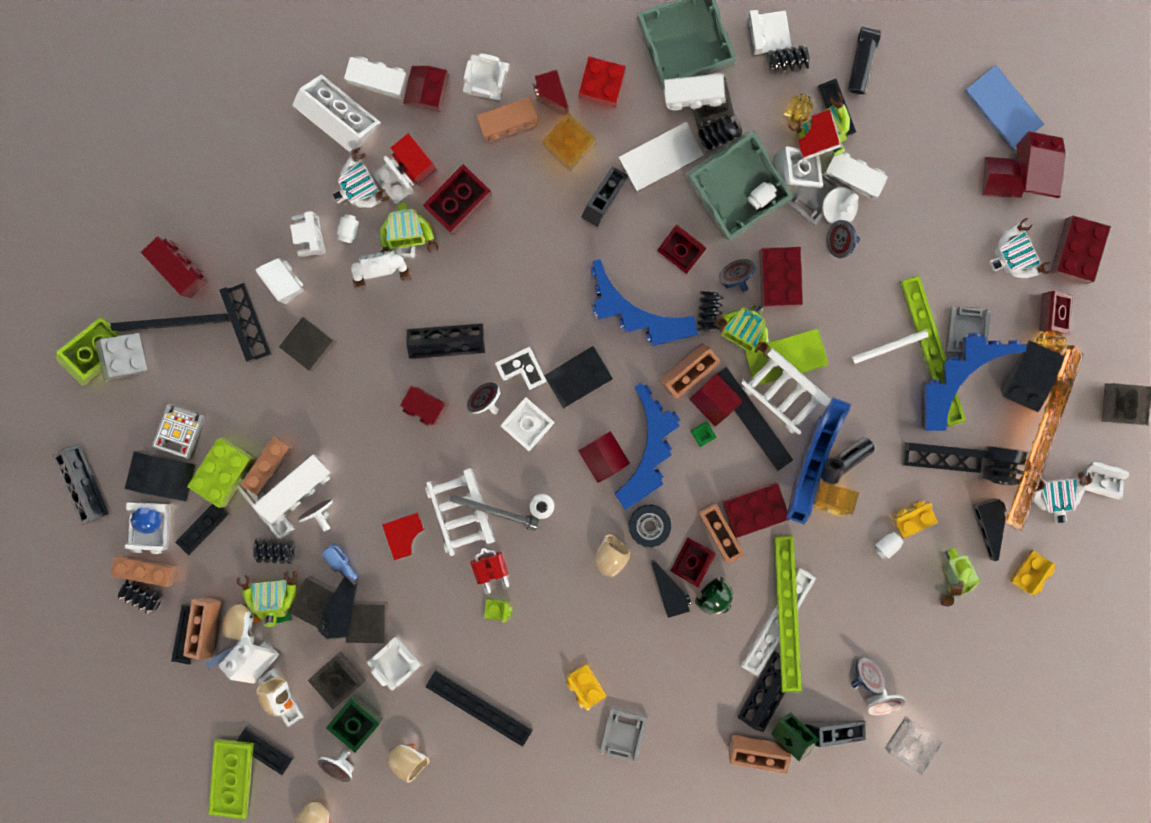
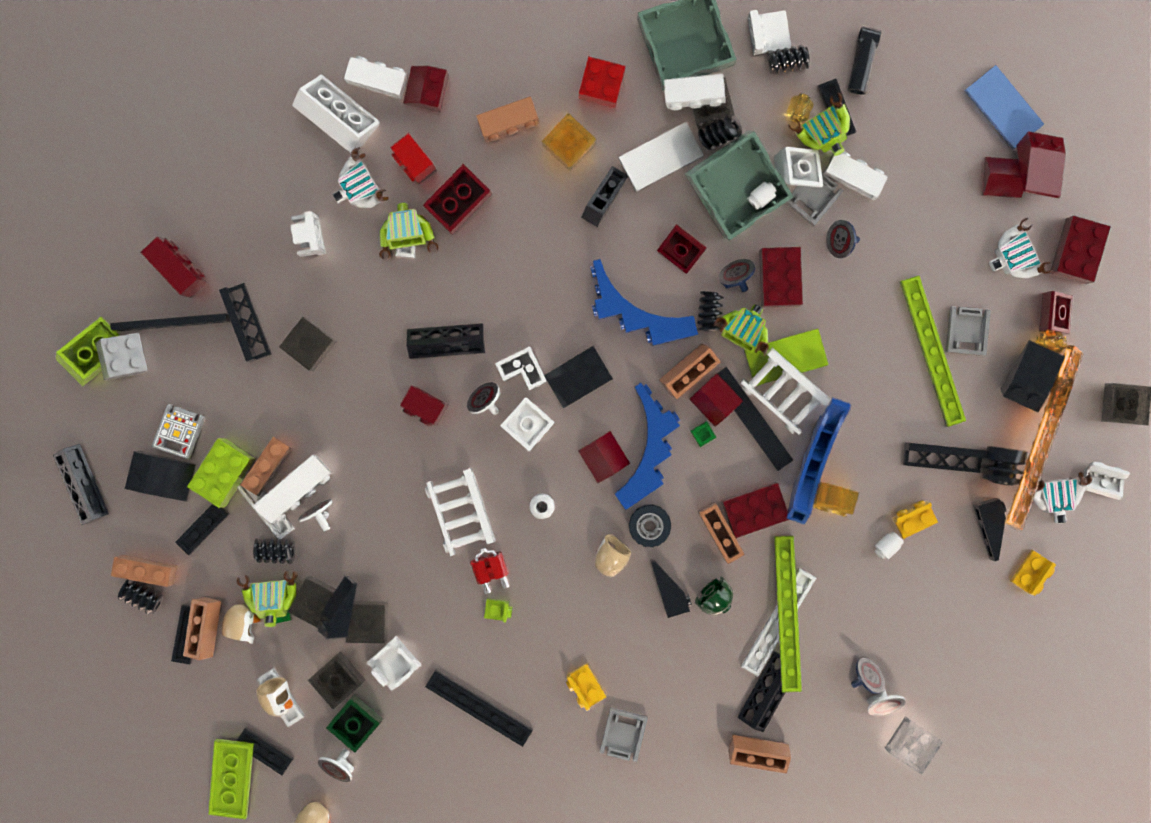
(146, 520): blue hair -> none
(156, 541): white panel -> none
(219, 657): sand blue tile -> none
(248, 661): white panel -> none
(280, 280): white slope -> none
(338, 561): medium blue arm -> none
(347, 228): white brick -> none
(378, 265): white torso -> none
(395, 184): white bracket -> none
(401, 534): red tile -> none
(406, 762): tan piece -> none
(485, 77): white panel -> none
(529, 522): dark grey piece -> none
(550, 91): dark red slope -> none
(693, 562): dark red slope -> none
(794, 736): dark green brick -> none
(821, 137): red tile -> none
(837, 732): black slope -> none
(840, 205): white shield -> none
(846, 460): black piece -> none
(890, 346): white bar -> none
(955, 371): blue arch -> none
(960, 576): lime torso -> none

